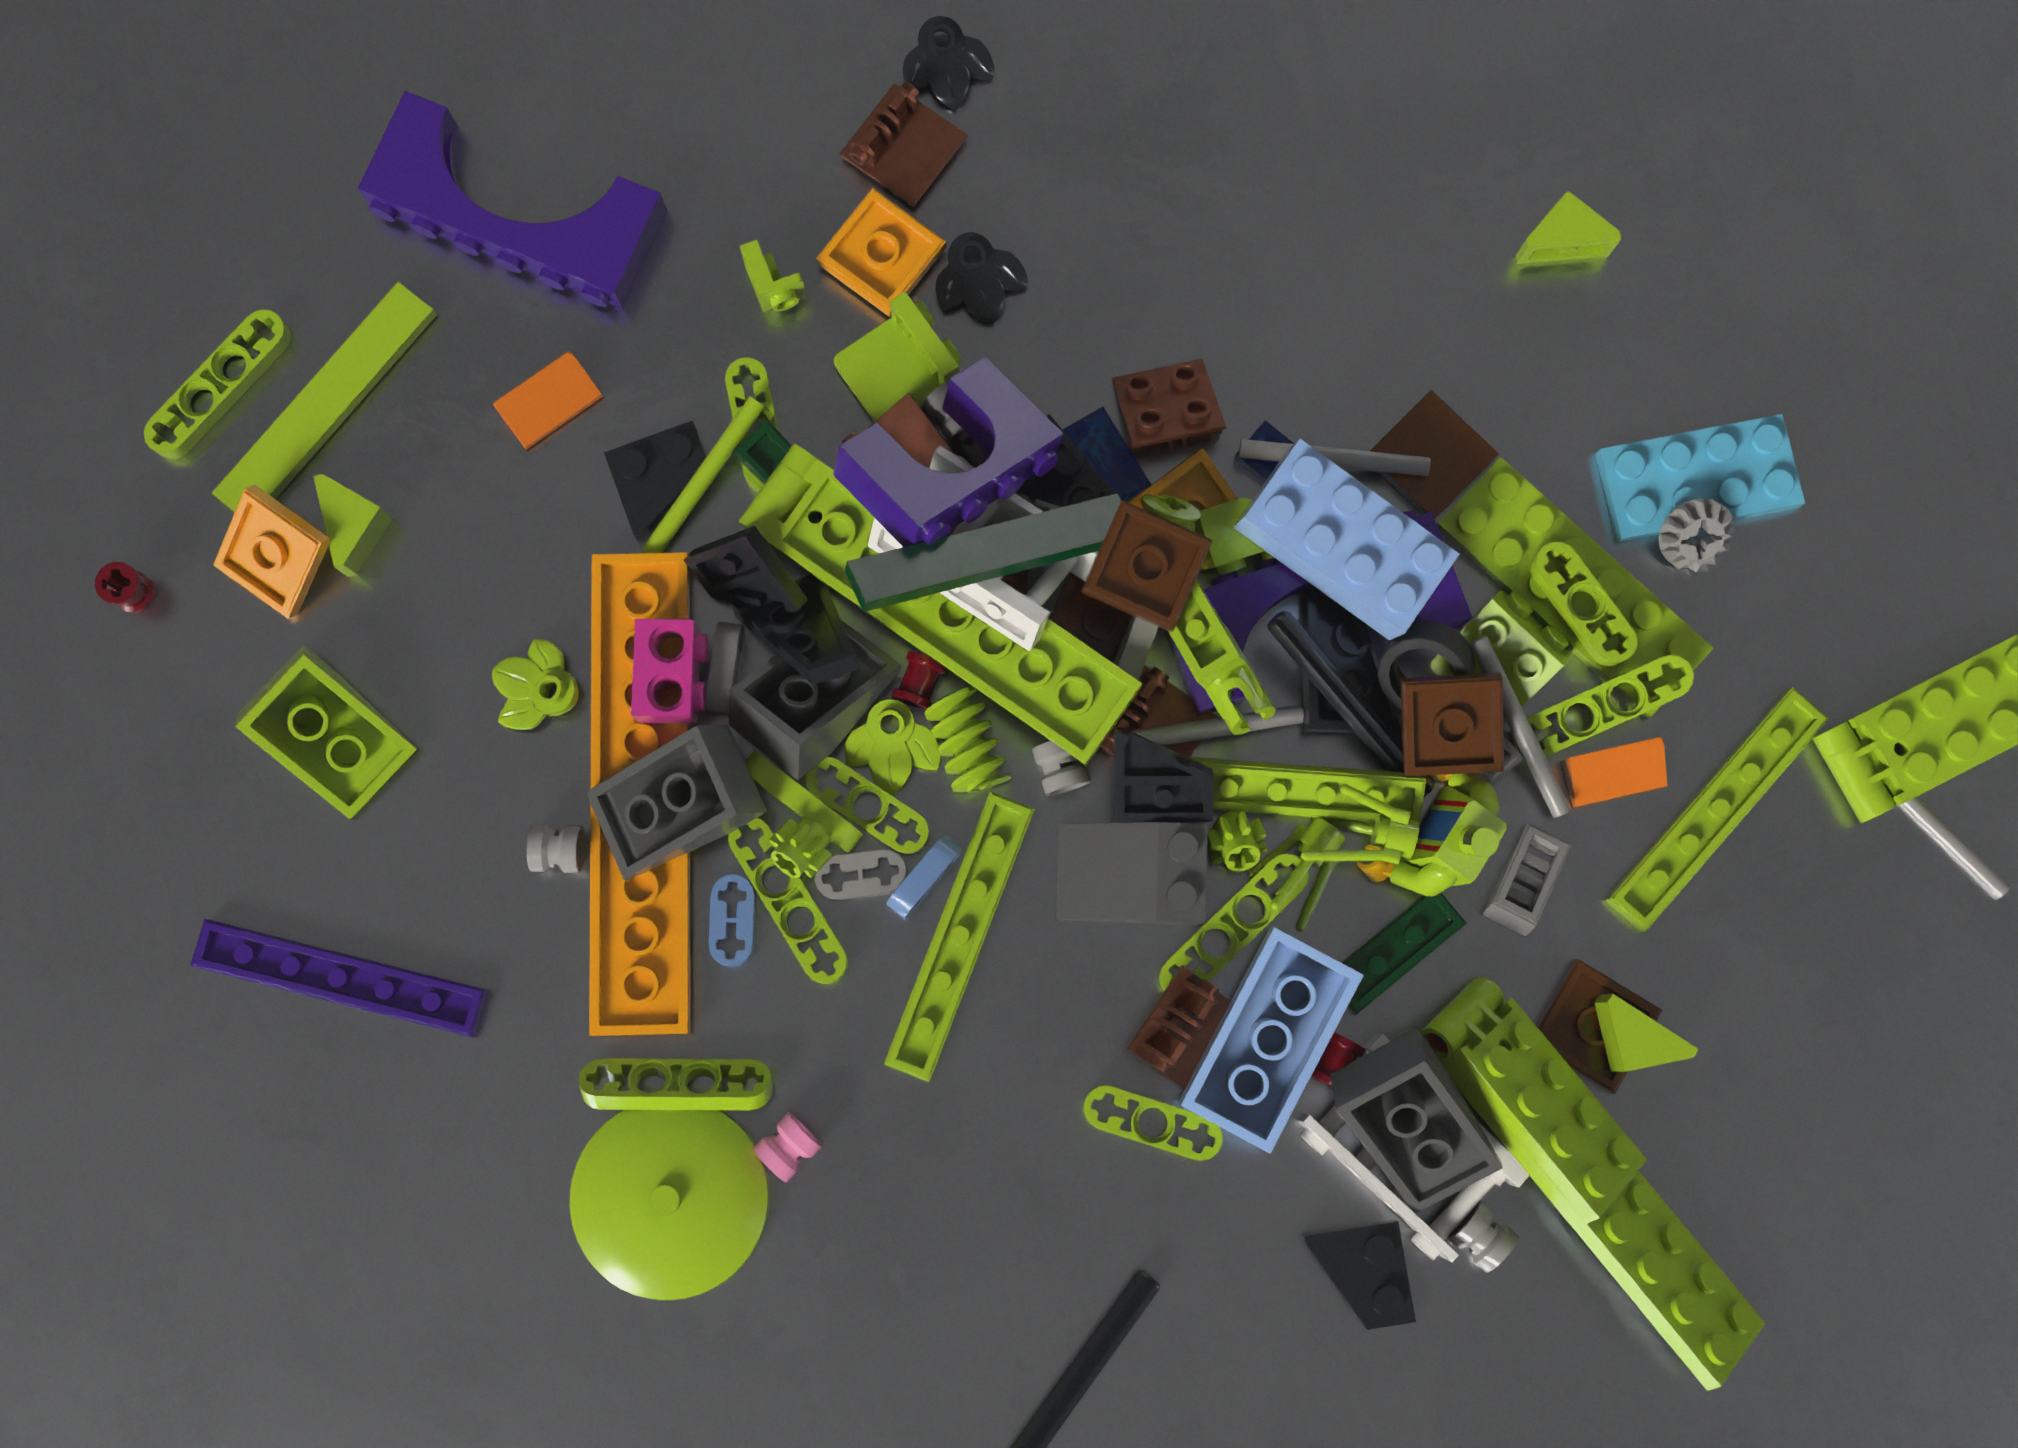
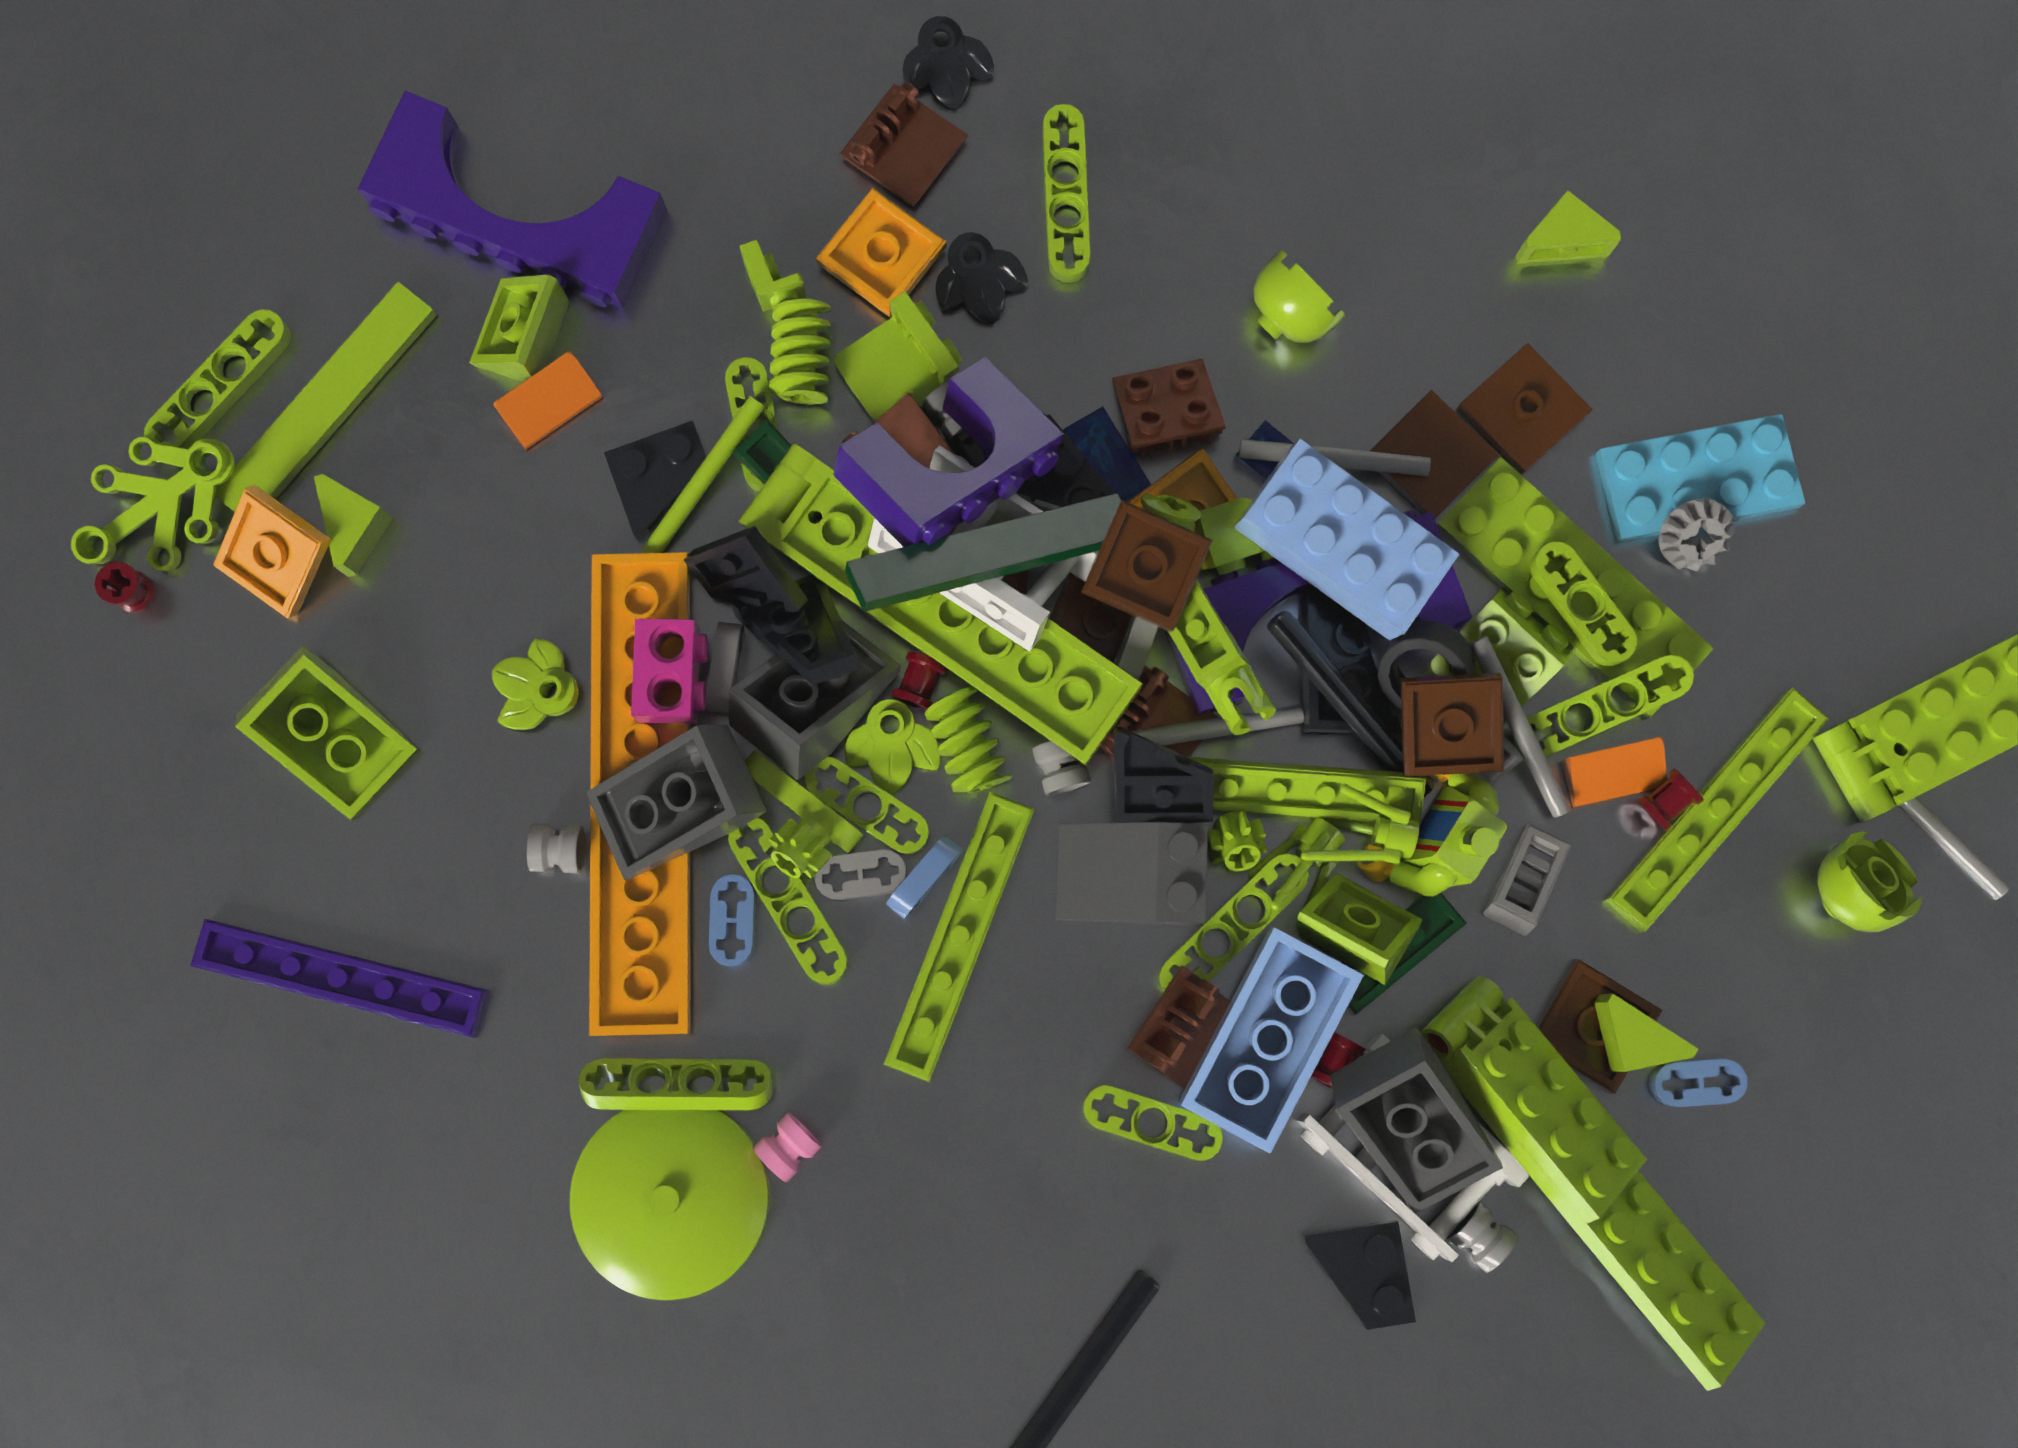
(161, 499): none -> lime plant
(521, 326): none -> lime slope
(796, 351): none -> lime piece
(1066, 193): none -> lime beam
(1293, 303): none -> lime cylinder
(1358, 927): none -> lime slope
(1524, 408): none -> reddish brown plate
(1670, 799): none -> dark red bush
(1696, 1071): none -> medium blue beam
(1867, 884): none -> lime cylinder

